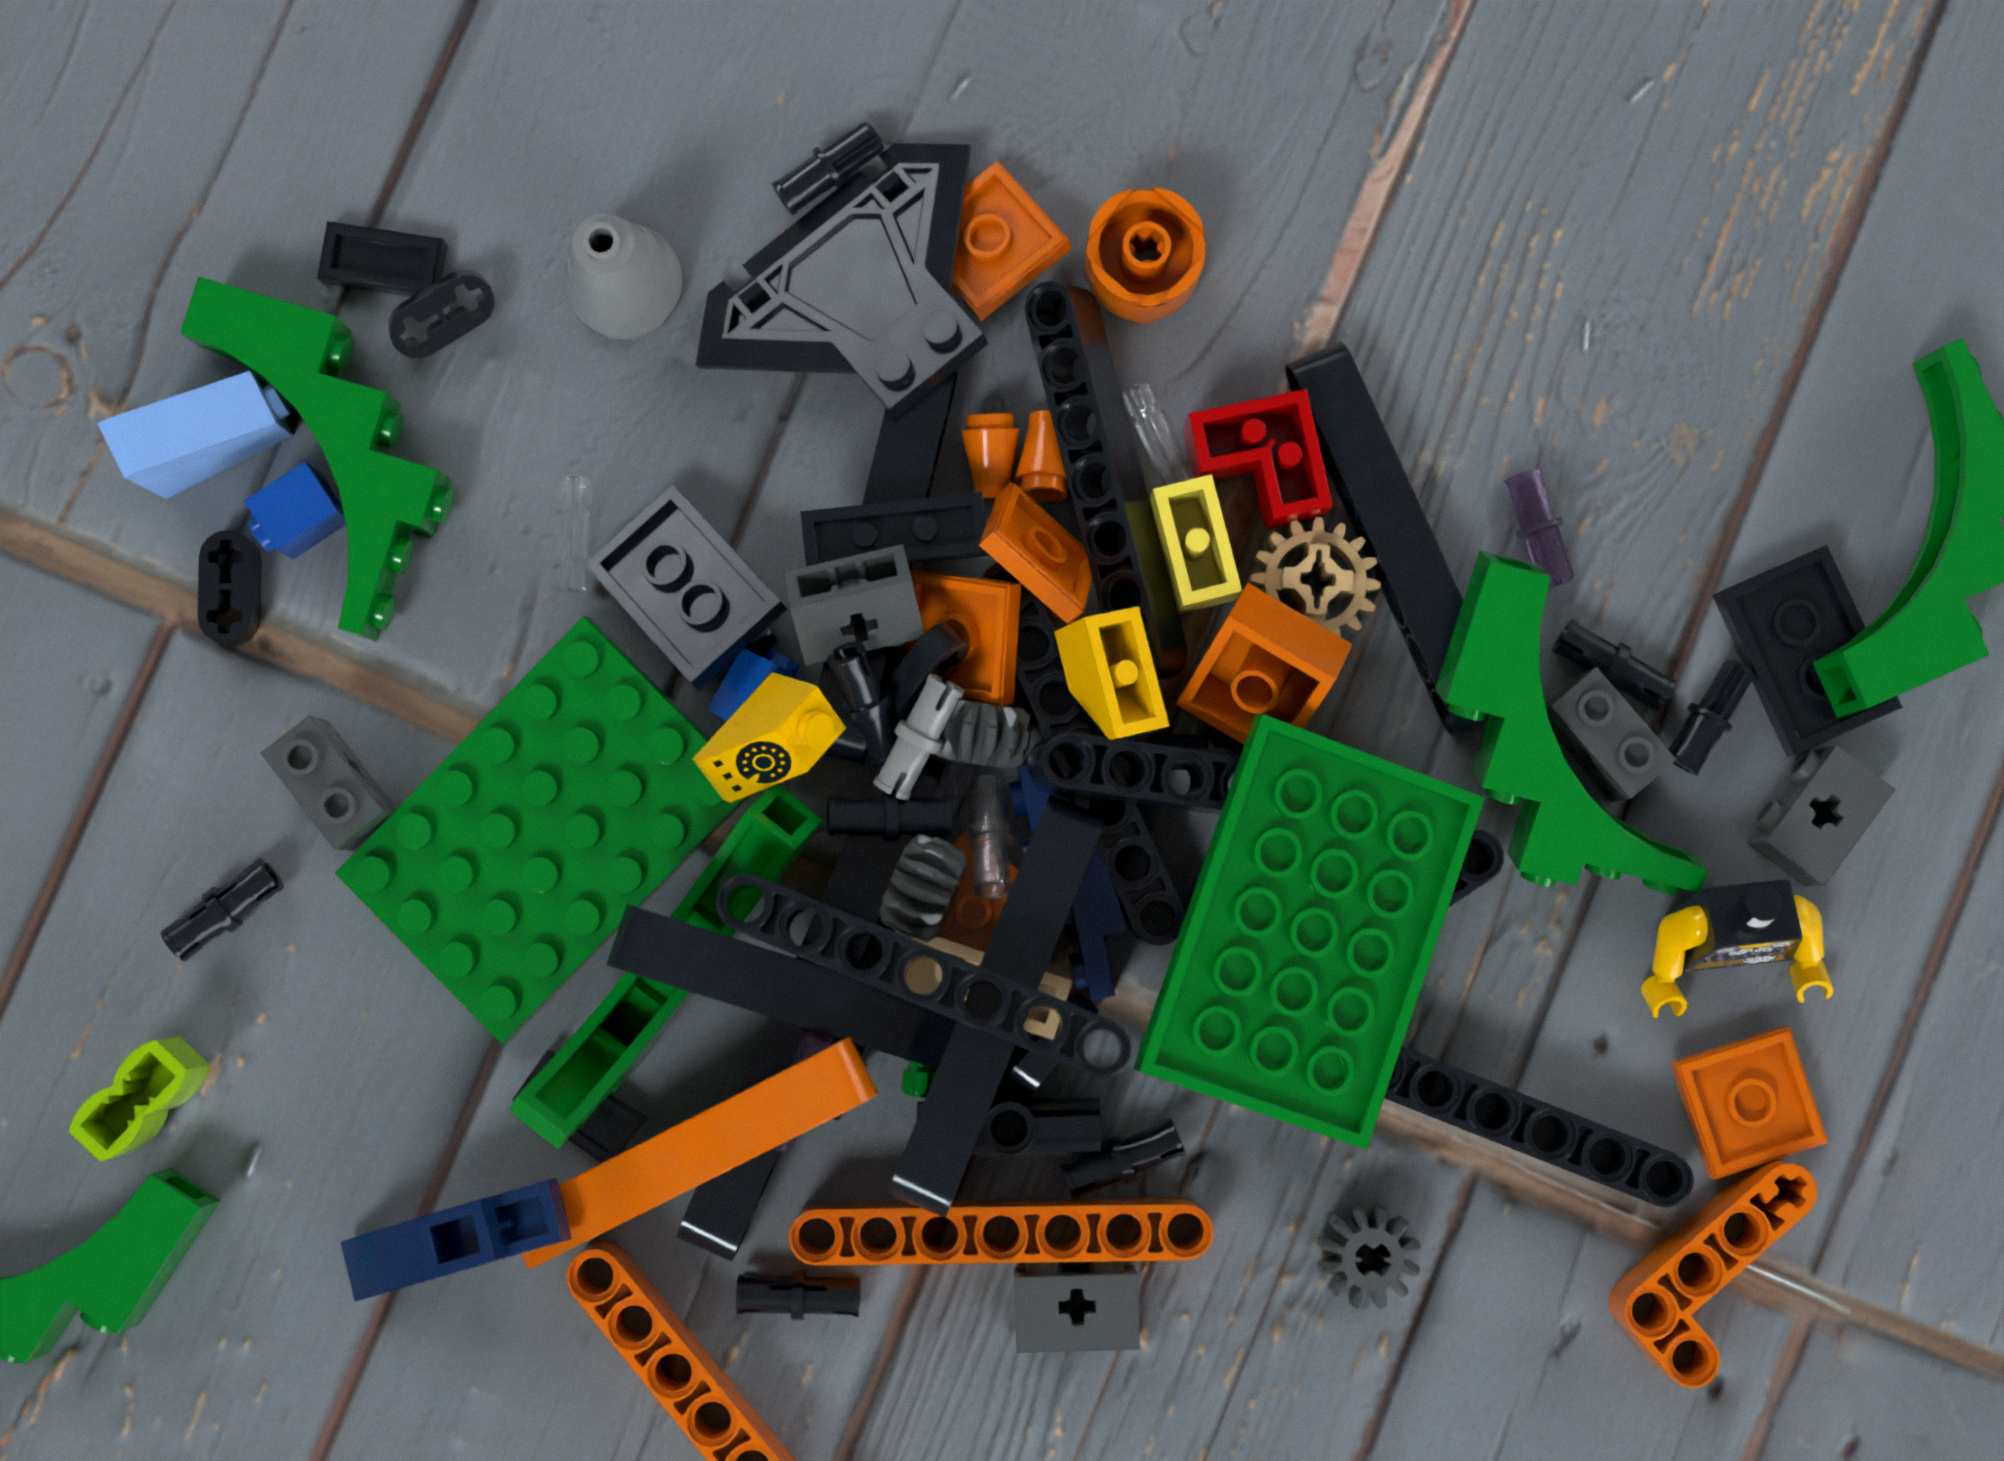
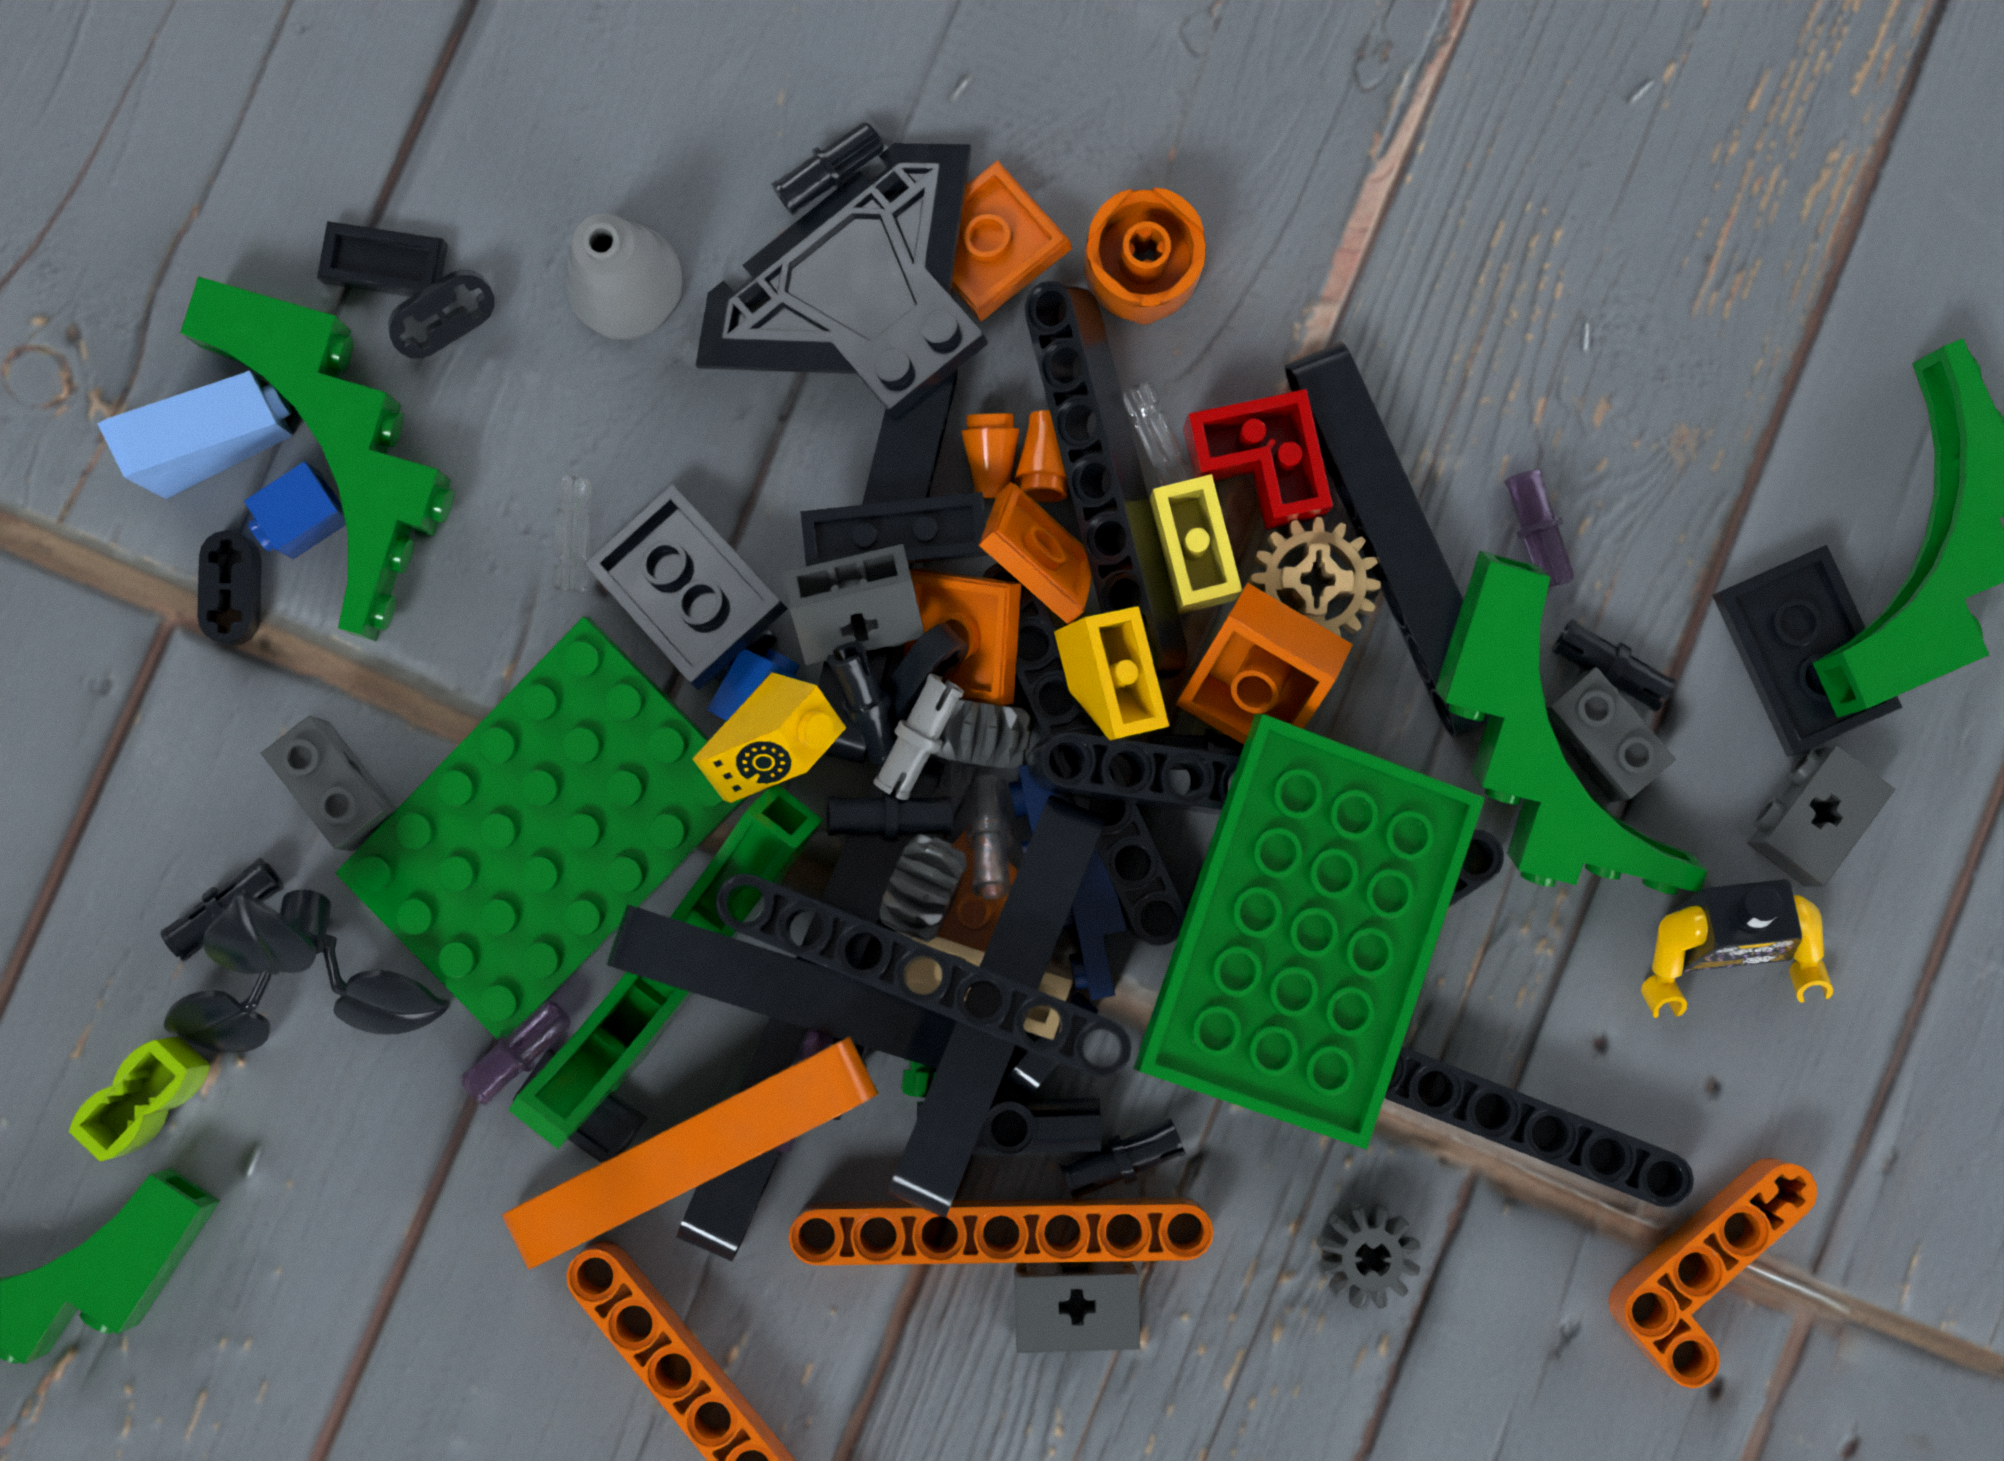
(259, 940): none -> black plant
(456, 1239): dark blue slope -> none
(515, 1052): none -> clear purple axle
(798, 1295): black pin -> none
(1710, 717): black axle -> none
(1748, 1102): orange plate -> none

